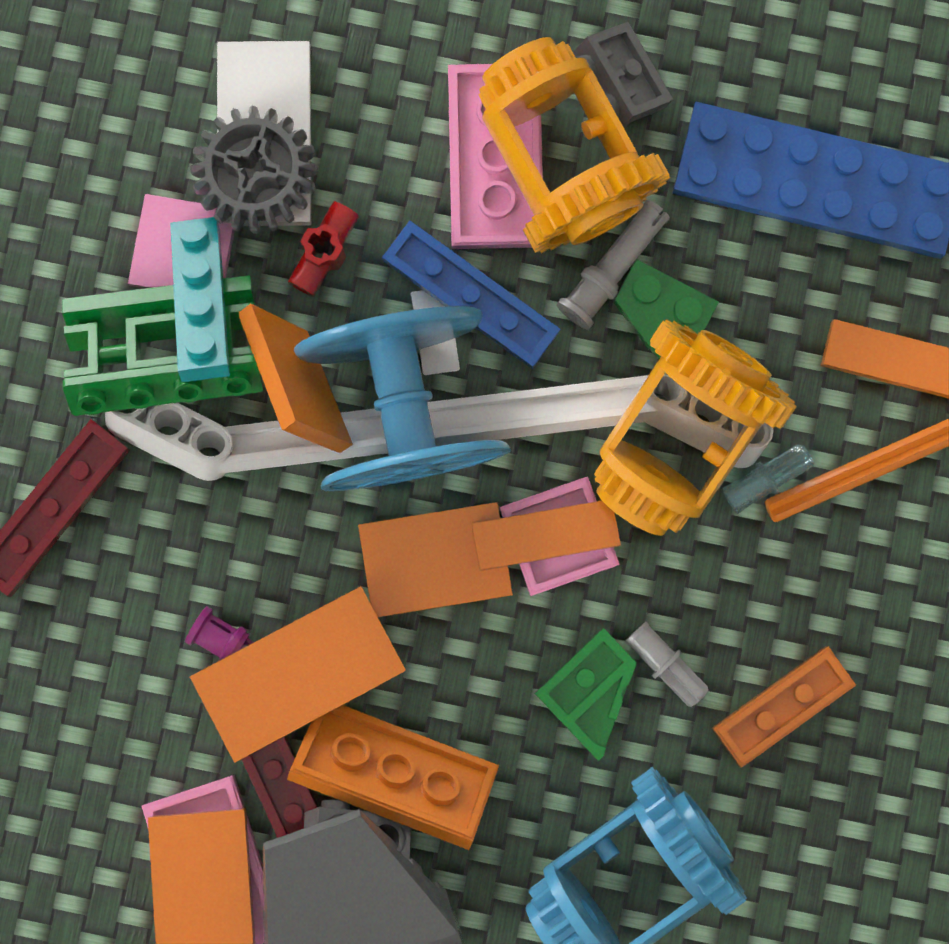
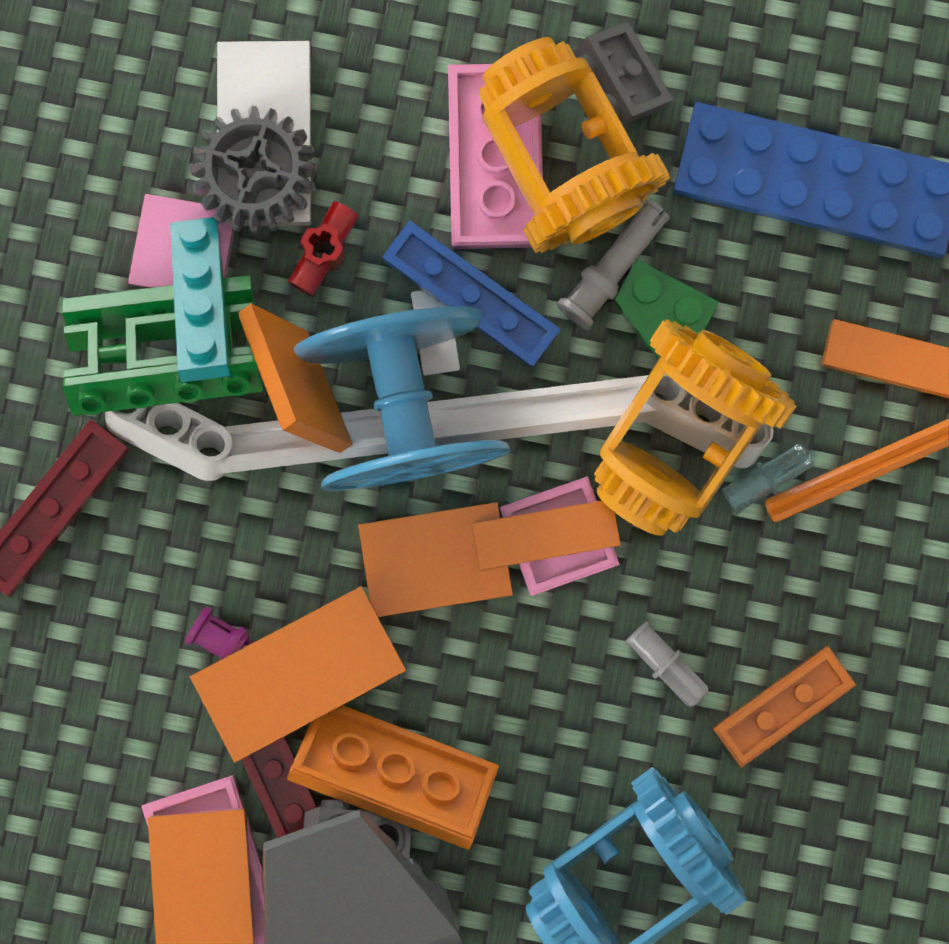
(590, 691): green wing -> none

